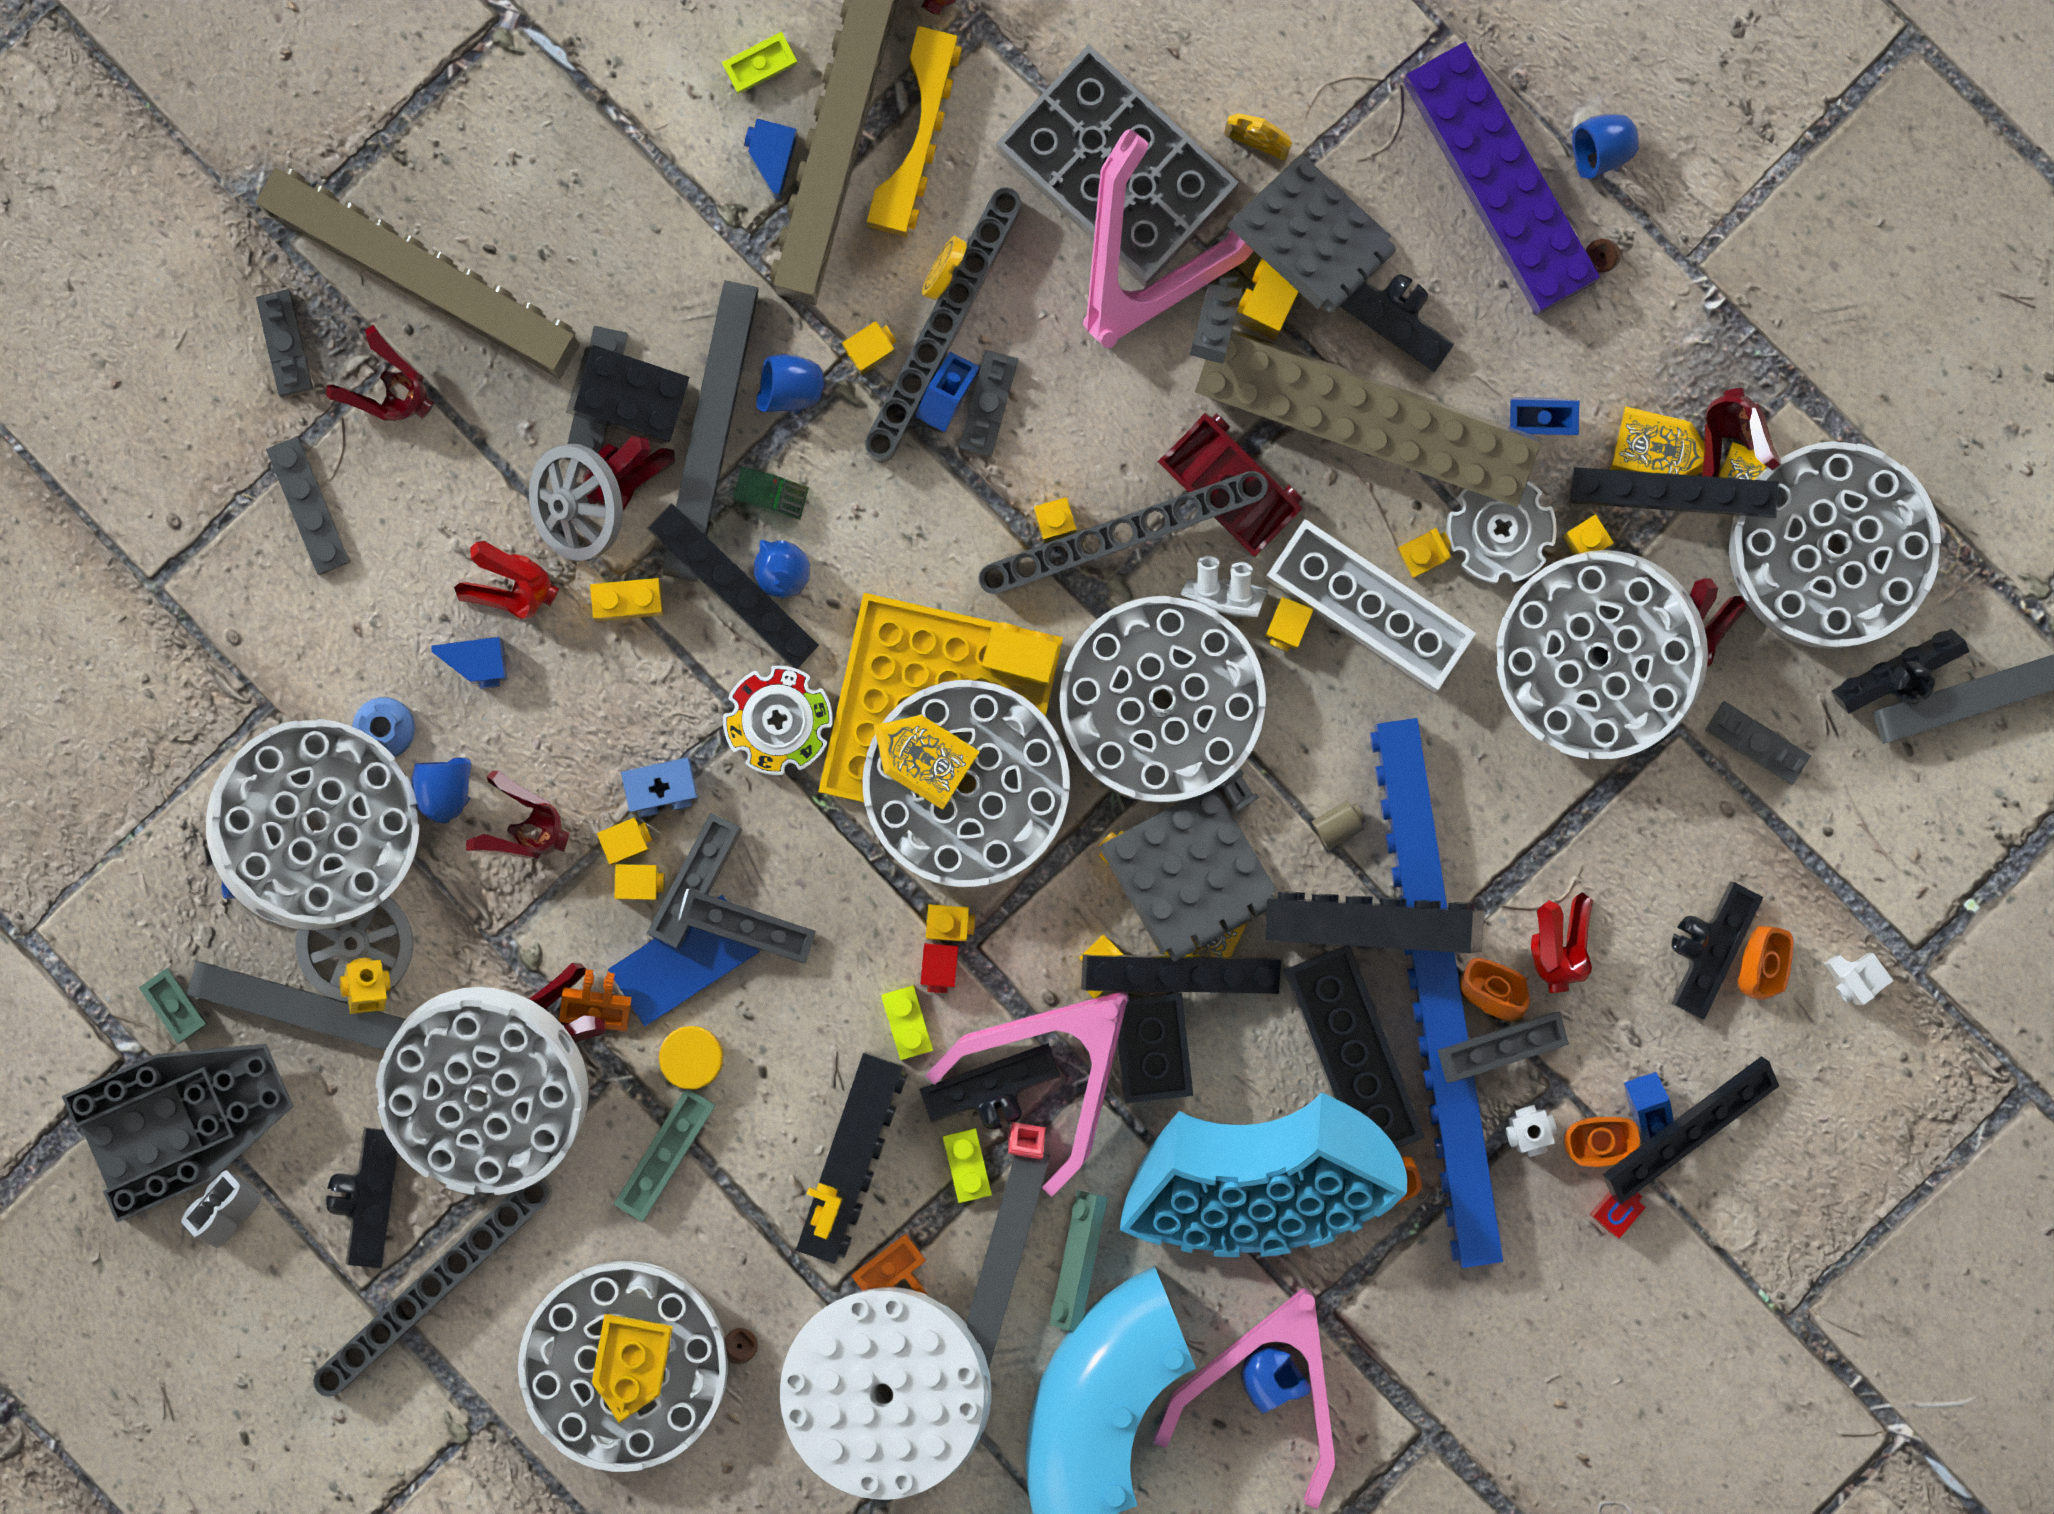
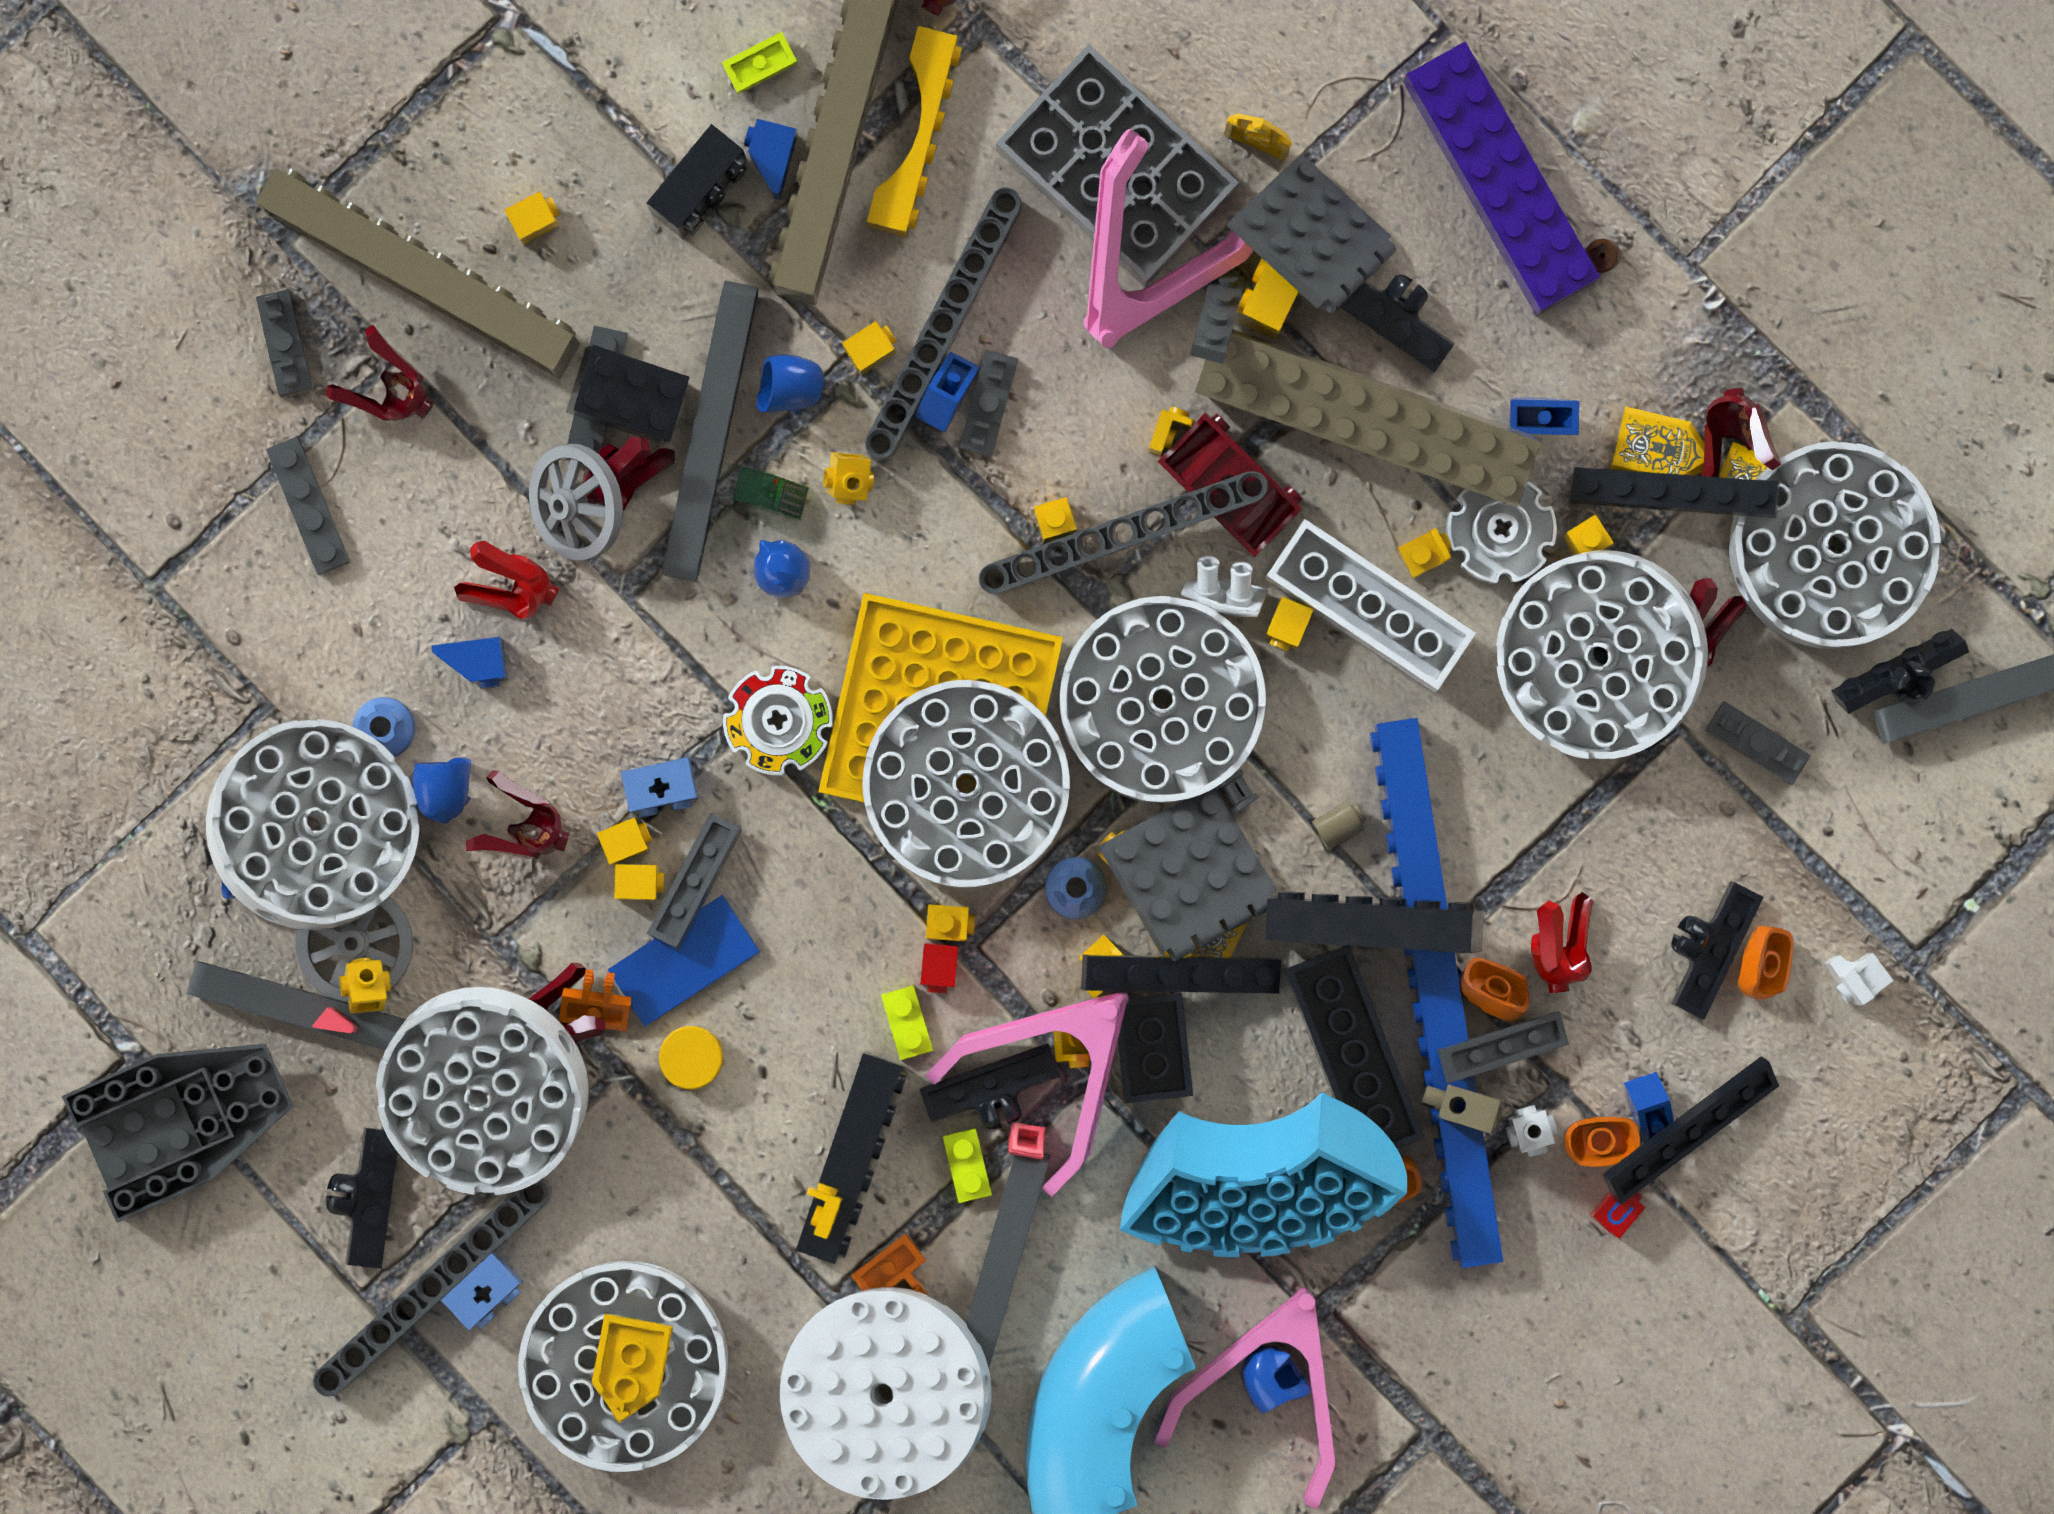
(173, 1005): sand green plate -> none
(221, 1209): light grey brick -> none
(334, 1020): none -> coral slope
(463, 1298): none -> medium blue brick
(533, 217): none -> yellow brick
(627, 599): yellow brick -> none
(664, 1154): sand green plate -> none
(698, 182): none -> black brick
(732, 586): black plate -> none
(740, 1345): reddish brown tile -> none
(745, 926): dark grey plate -> none
(848, 477): none -> yellow brick
(924, 757): yellow tile -> none
(943, 267): yellow tile -> none
(1020, 654): yellow brick -> none
(1070, 1049): none -> yellow bracket
(1075, 907): none -> medium blue piece
(1078, 1260): sand green plate -> none
(1163, 434): none -> yellow bracket
(1480, 1111): none -> dark tan torso
(1610, 136): blue piece -> none

